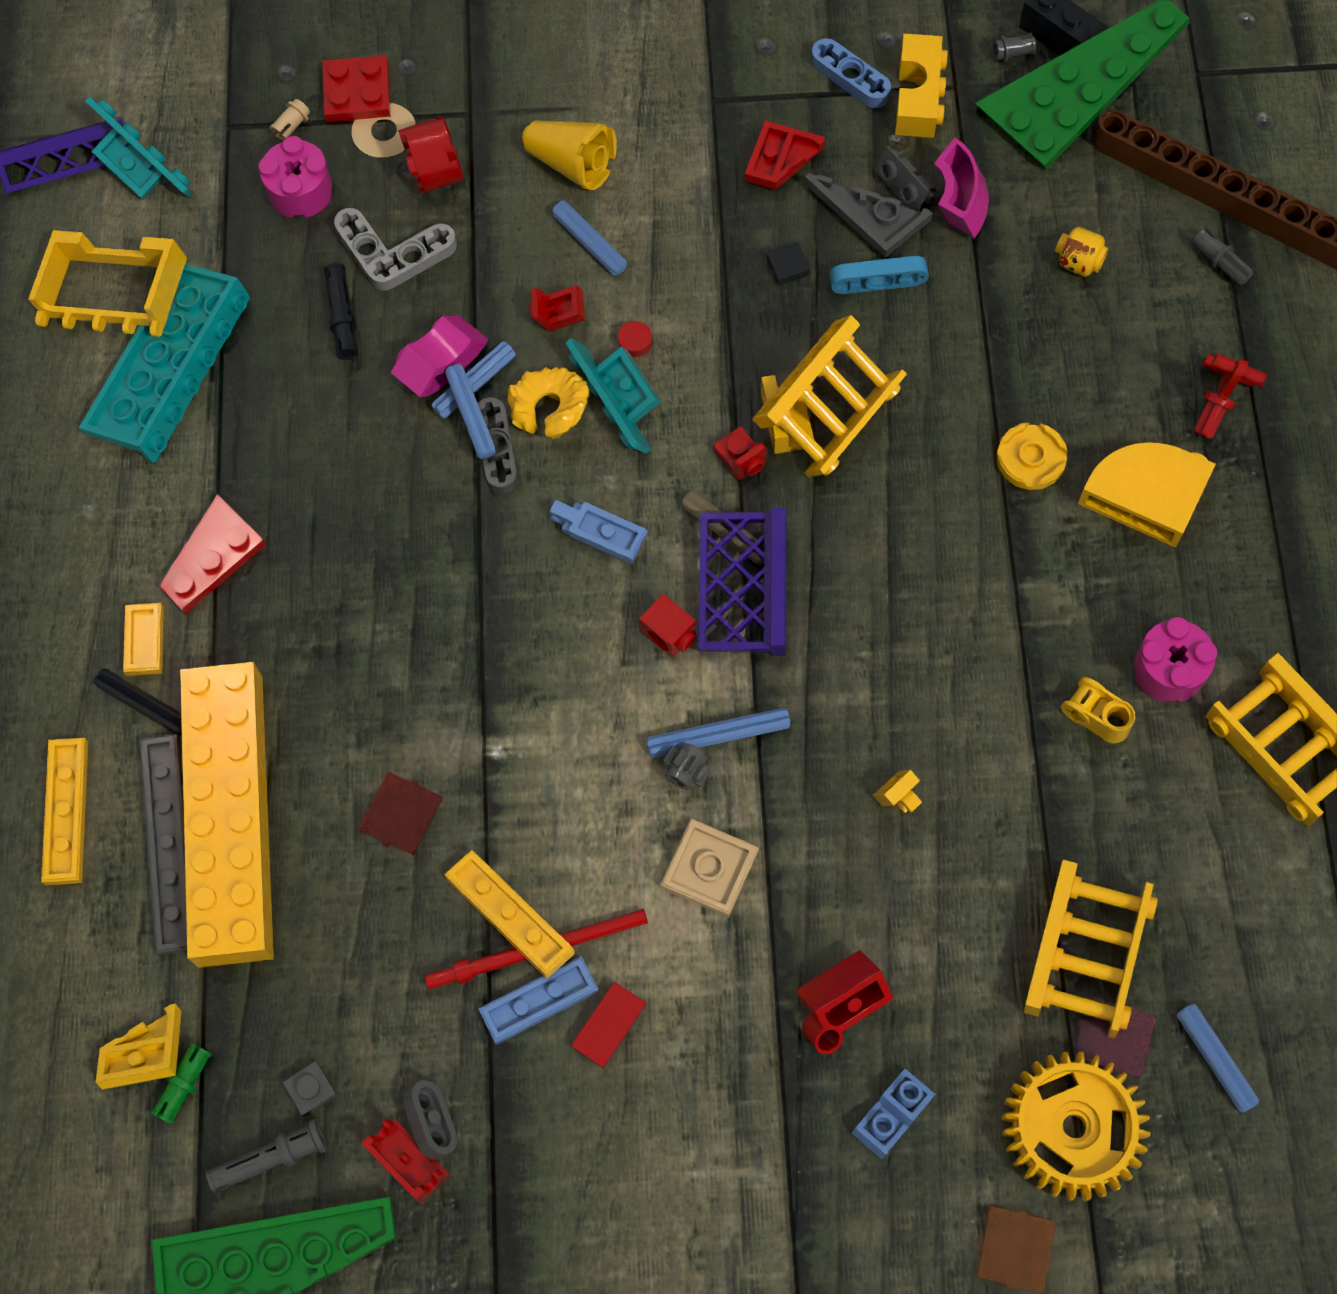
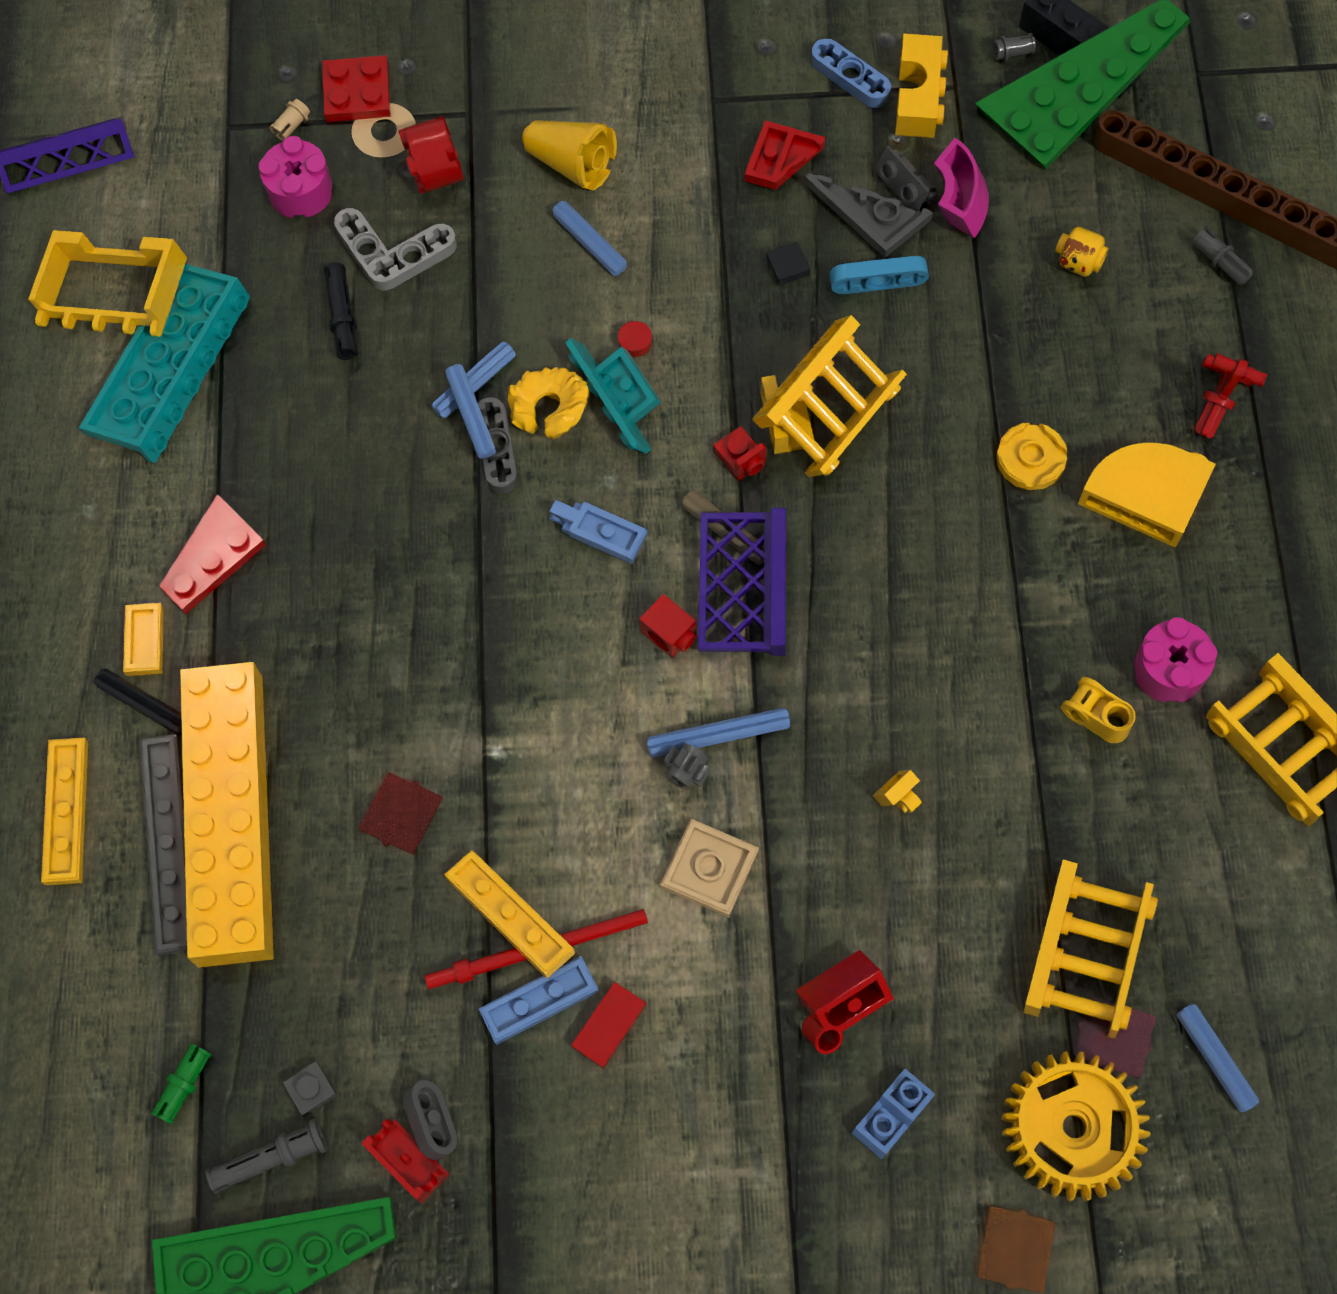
(130, 160): teal bracket -> none
(142, 1053): yellow wing -> none
(448, 343): dark pink brick -> none
(558, 308): red bracket -> none

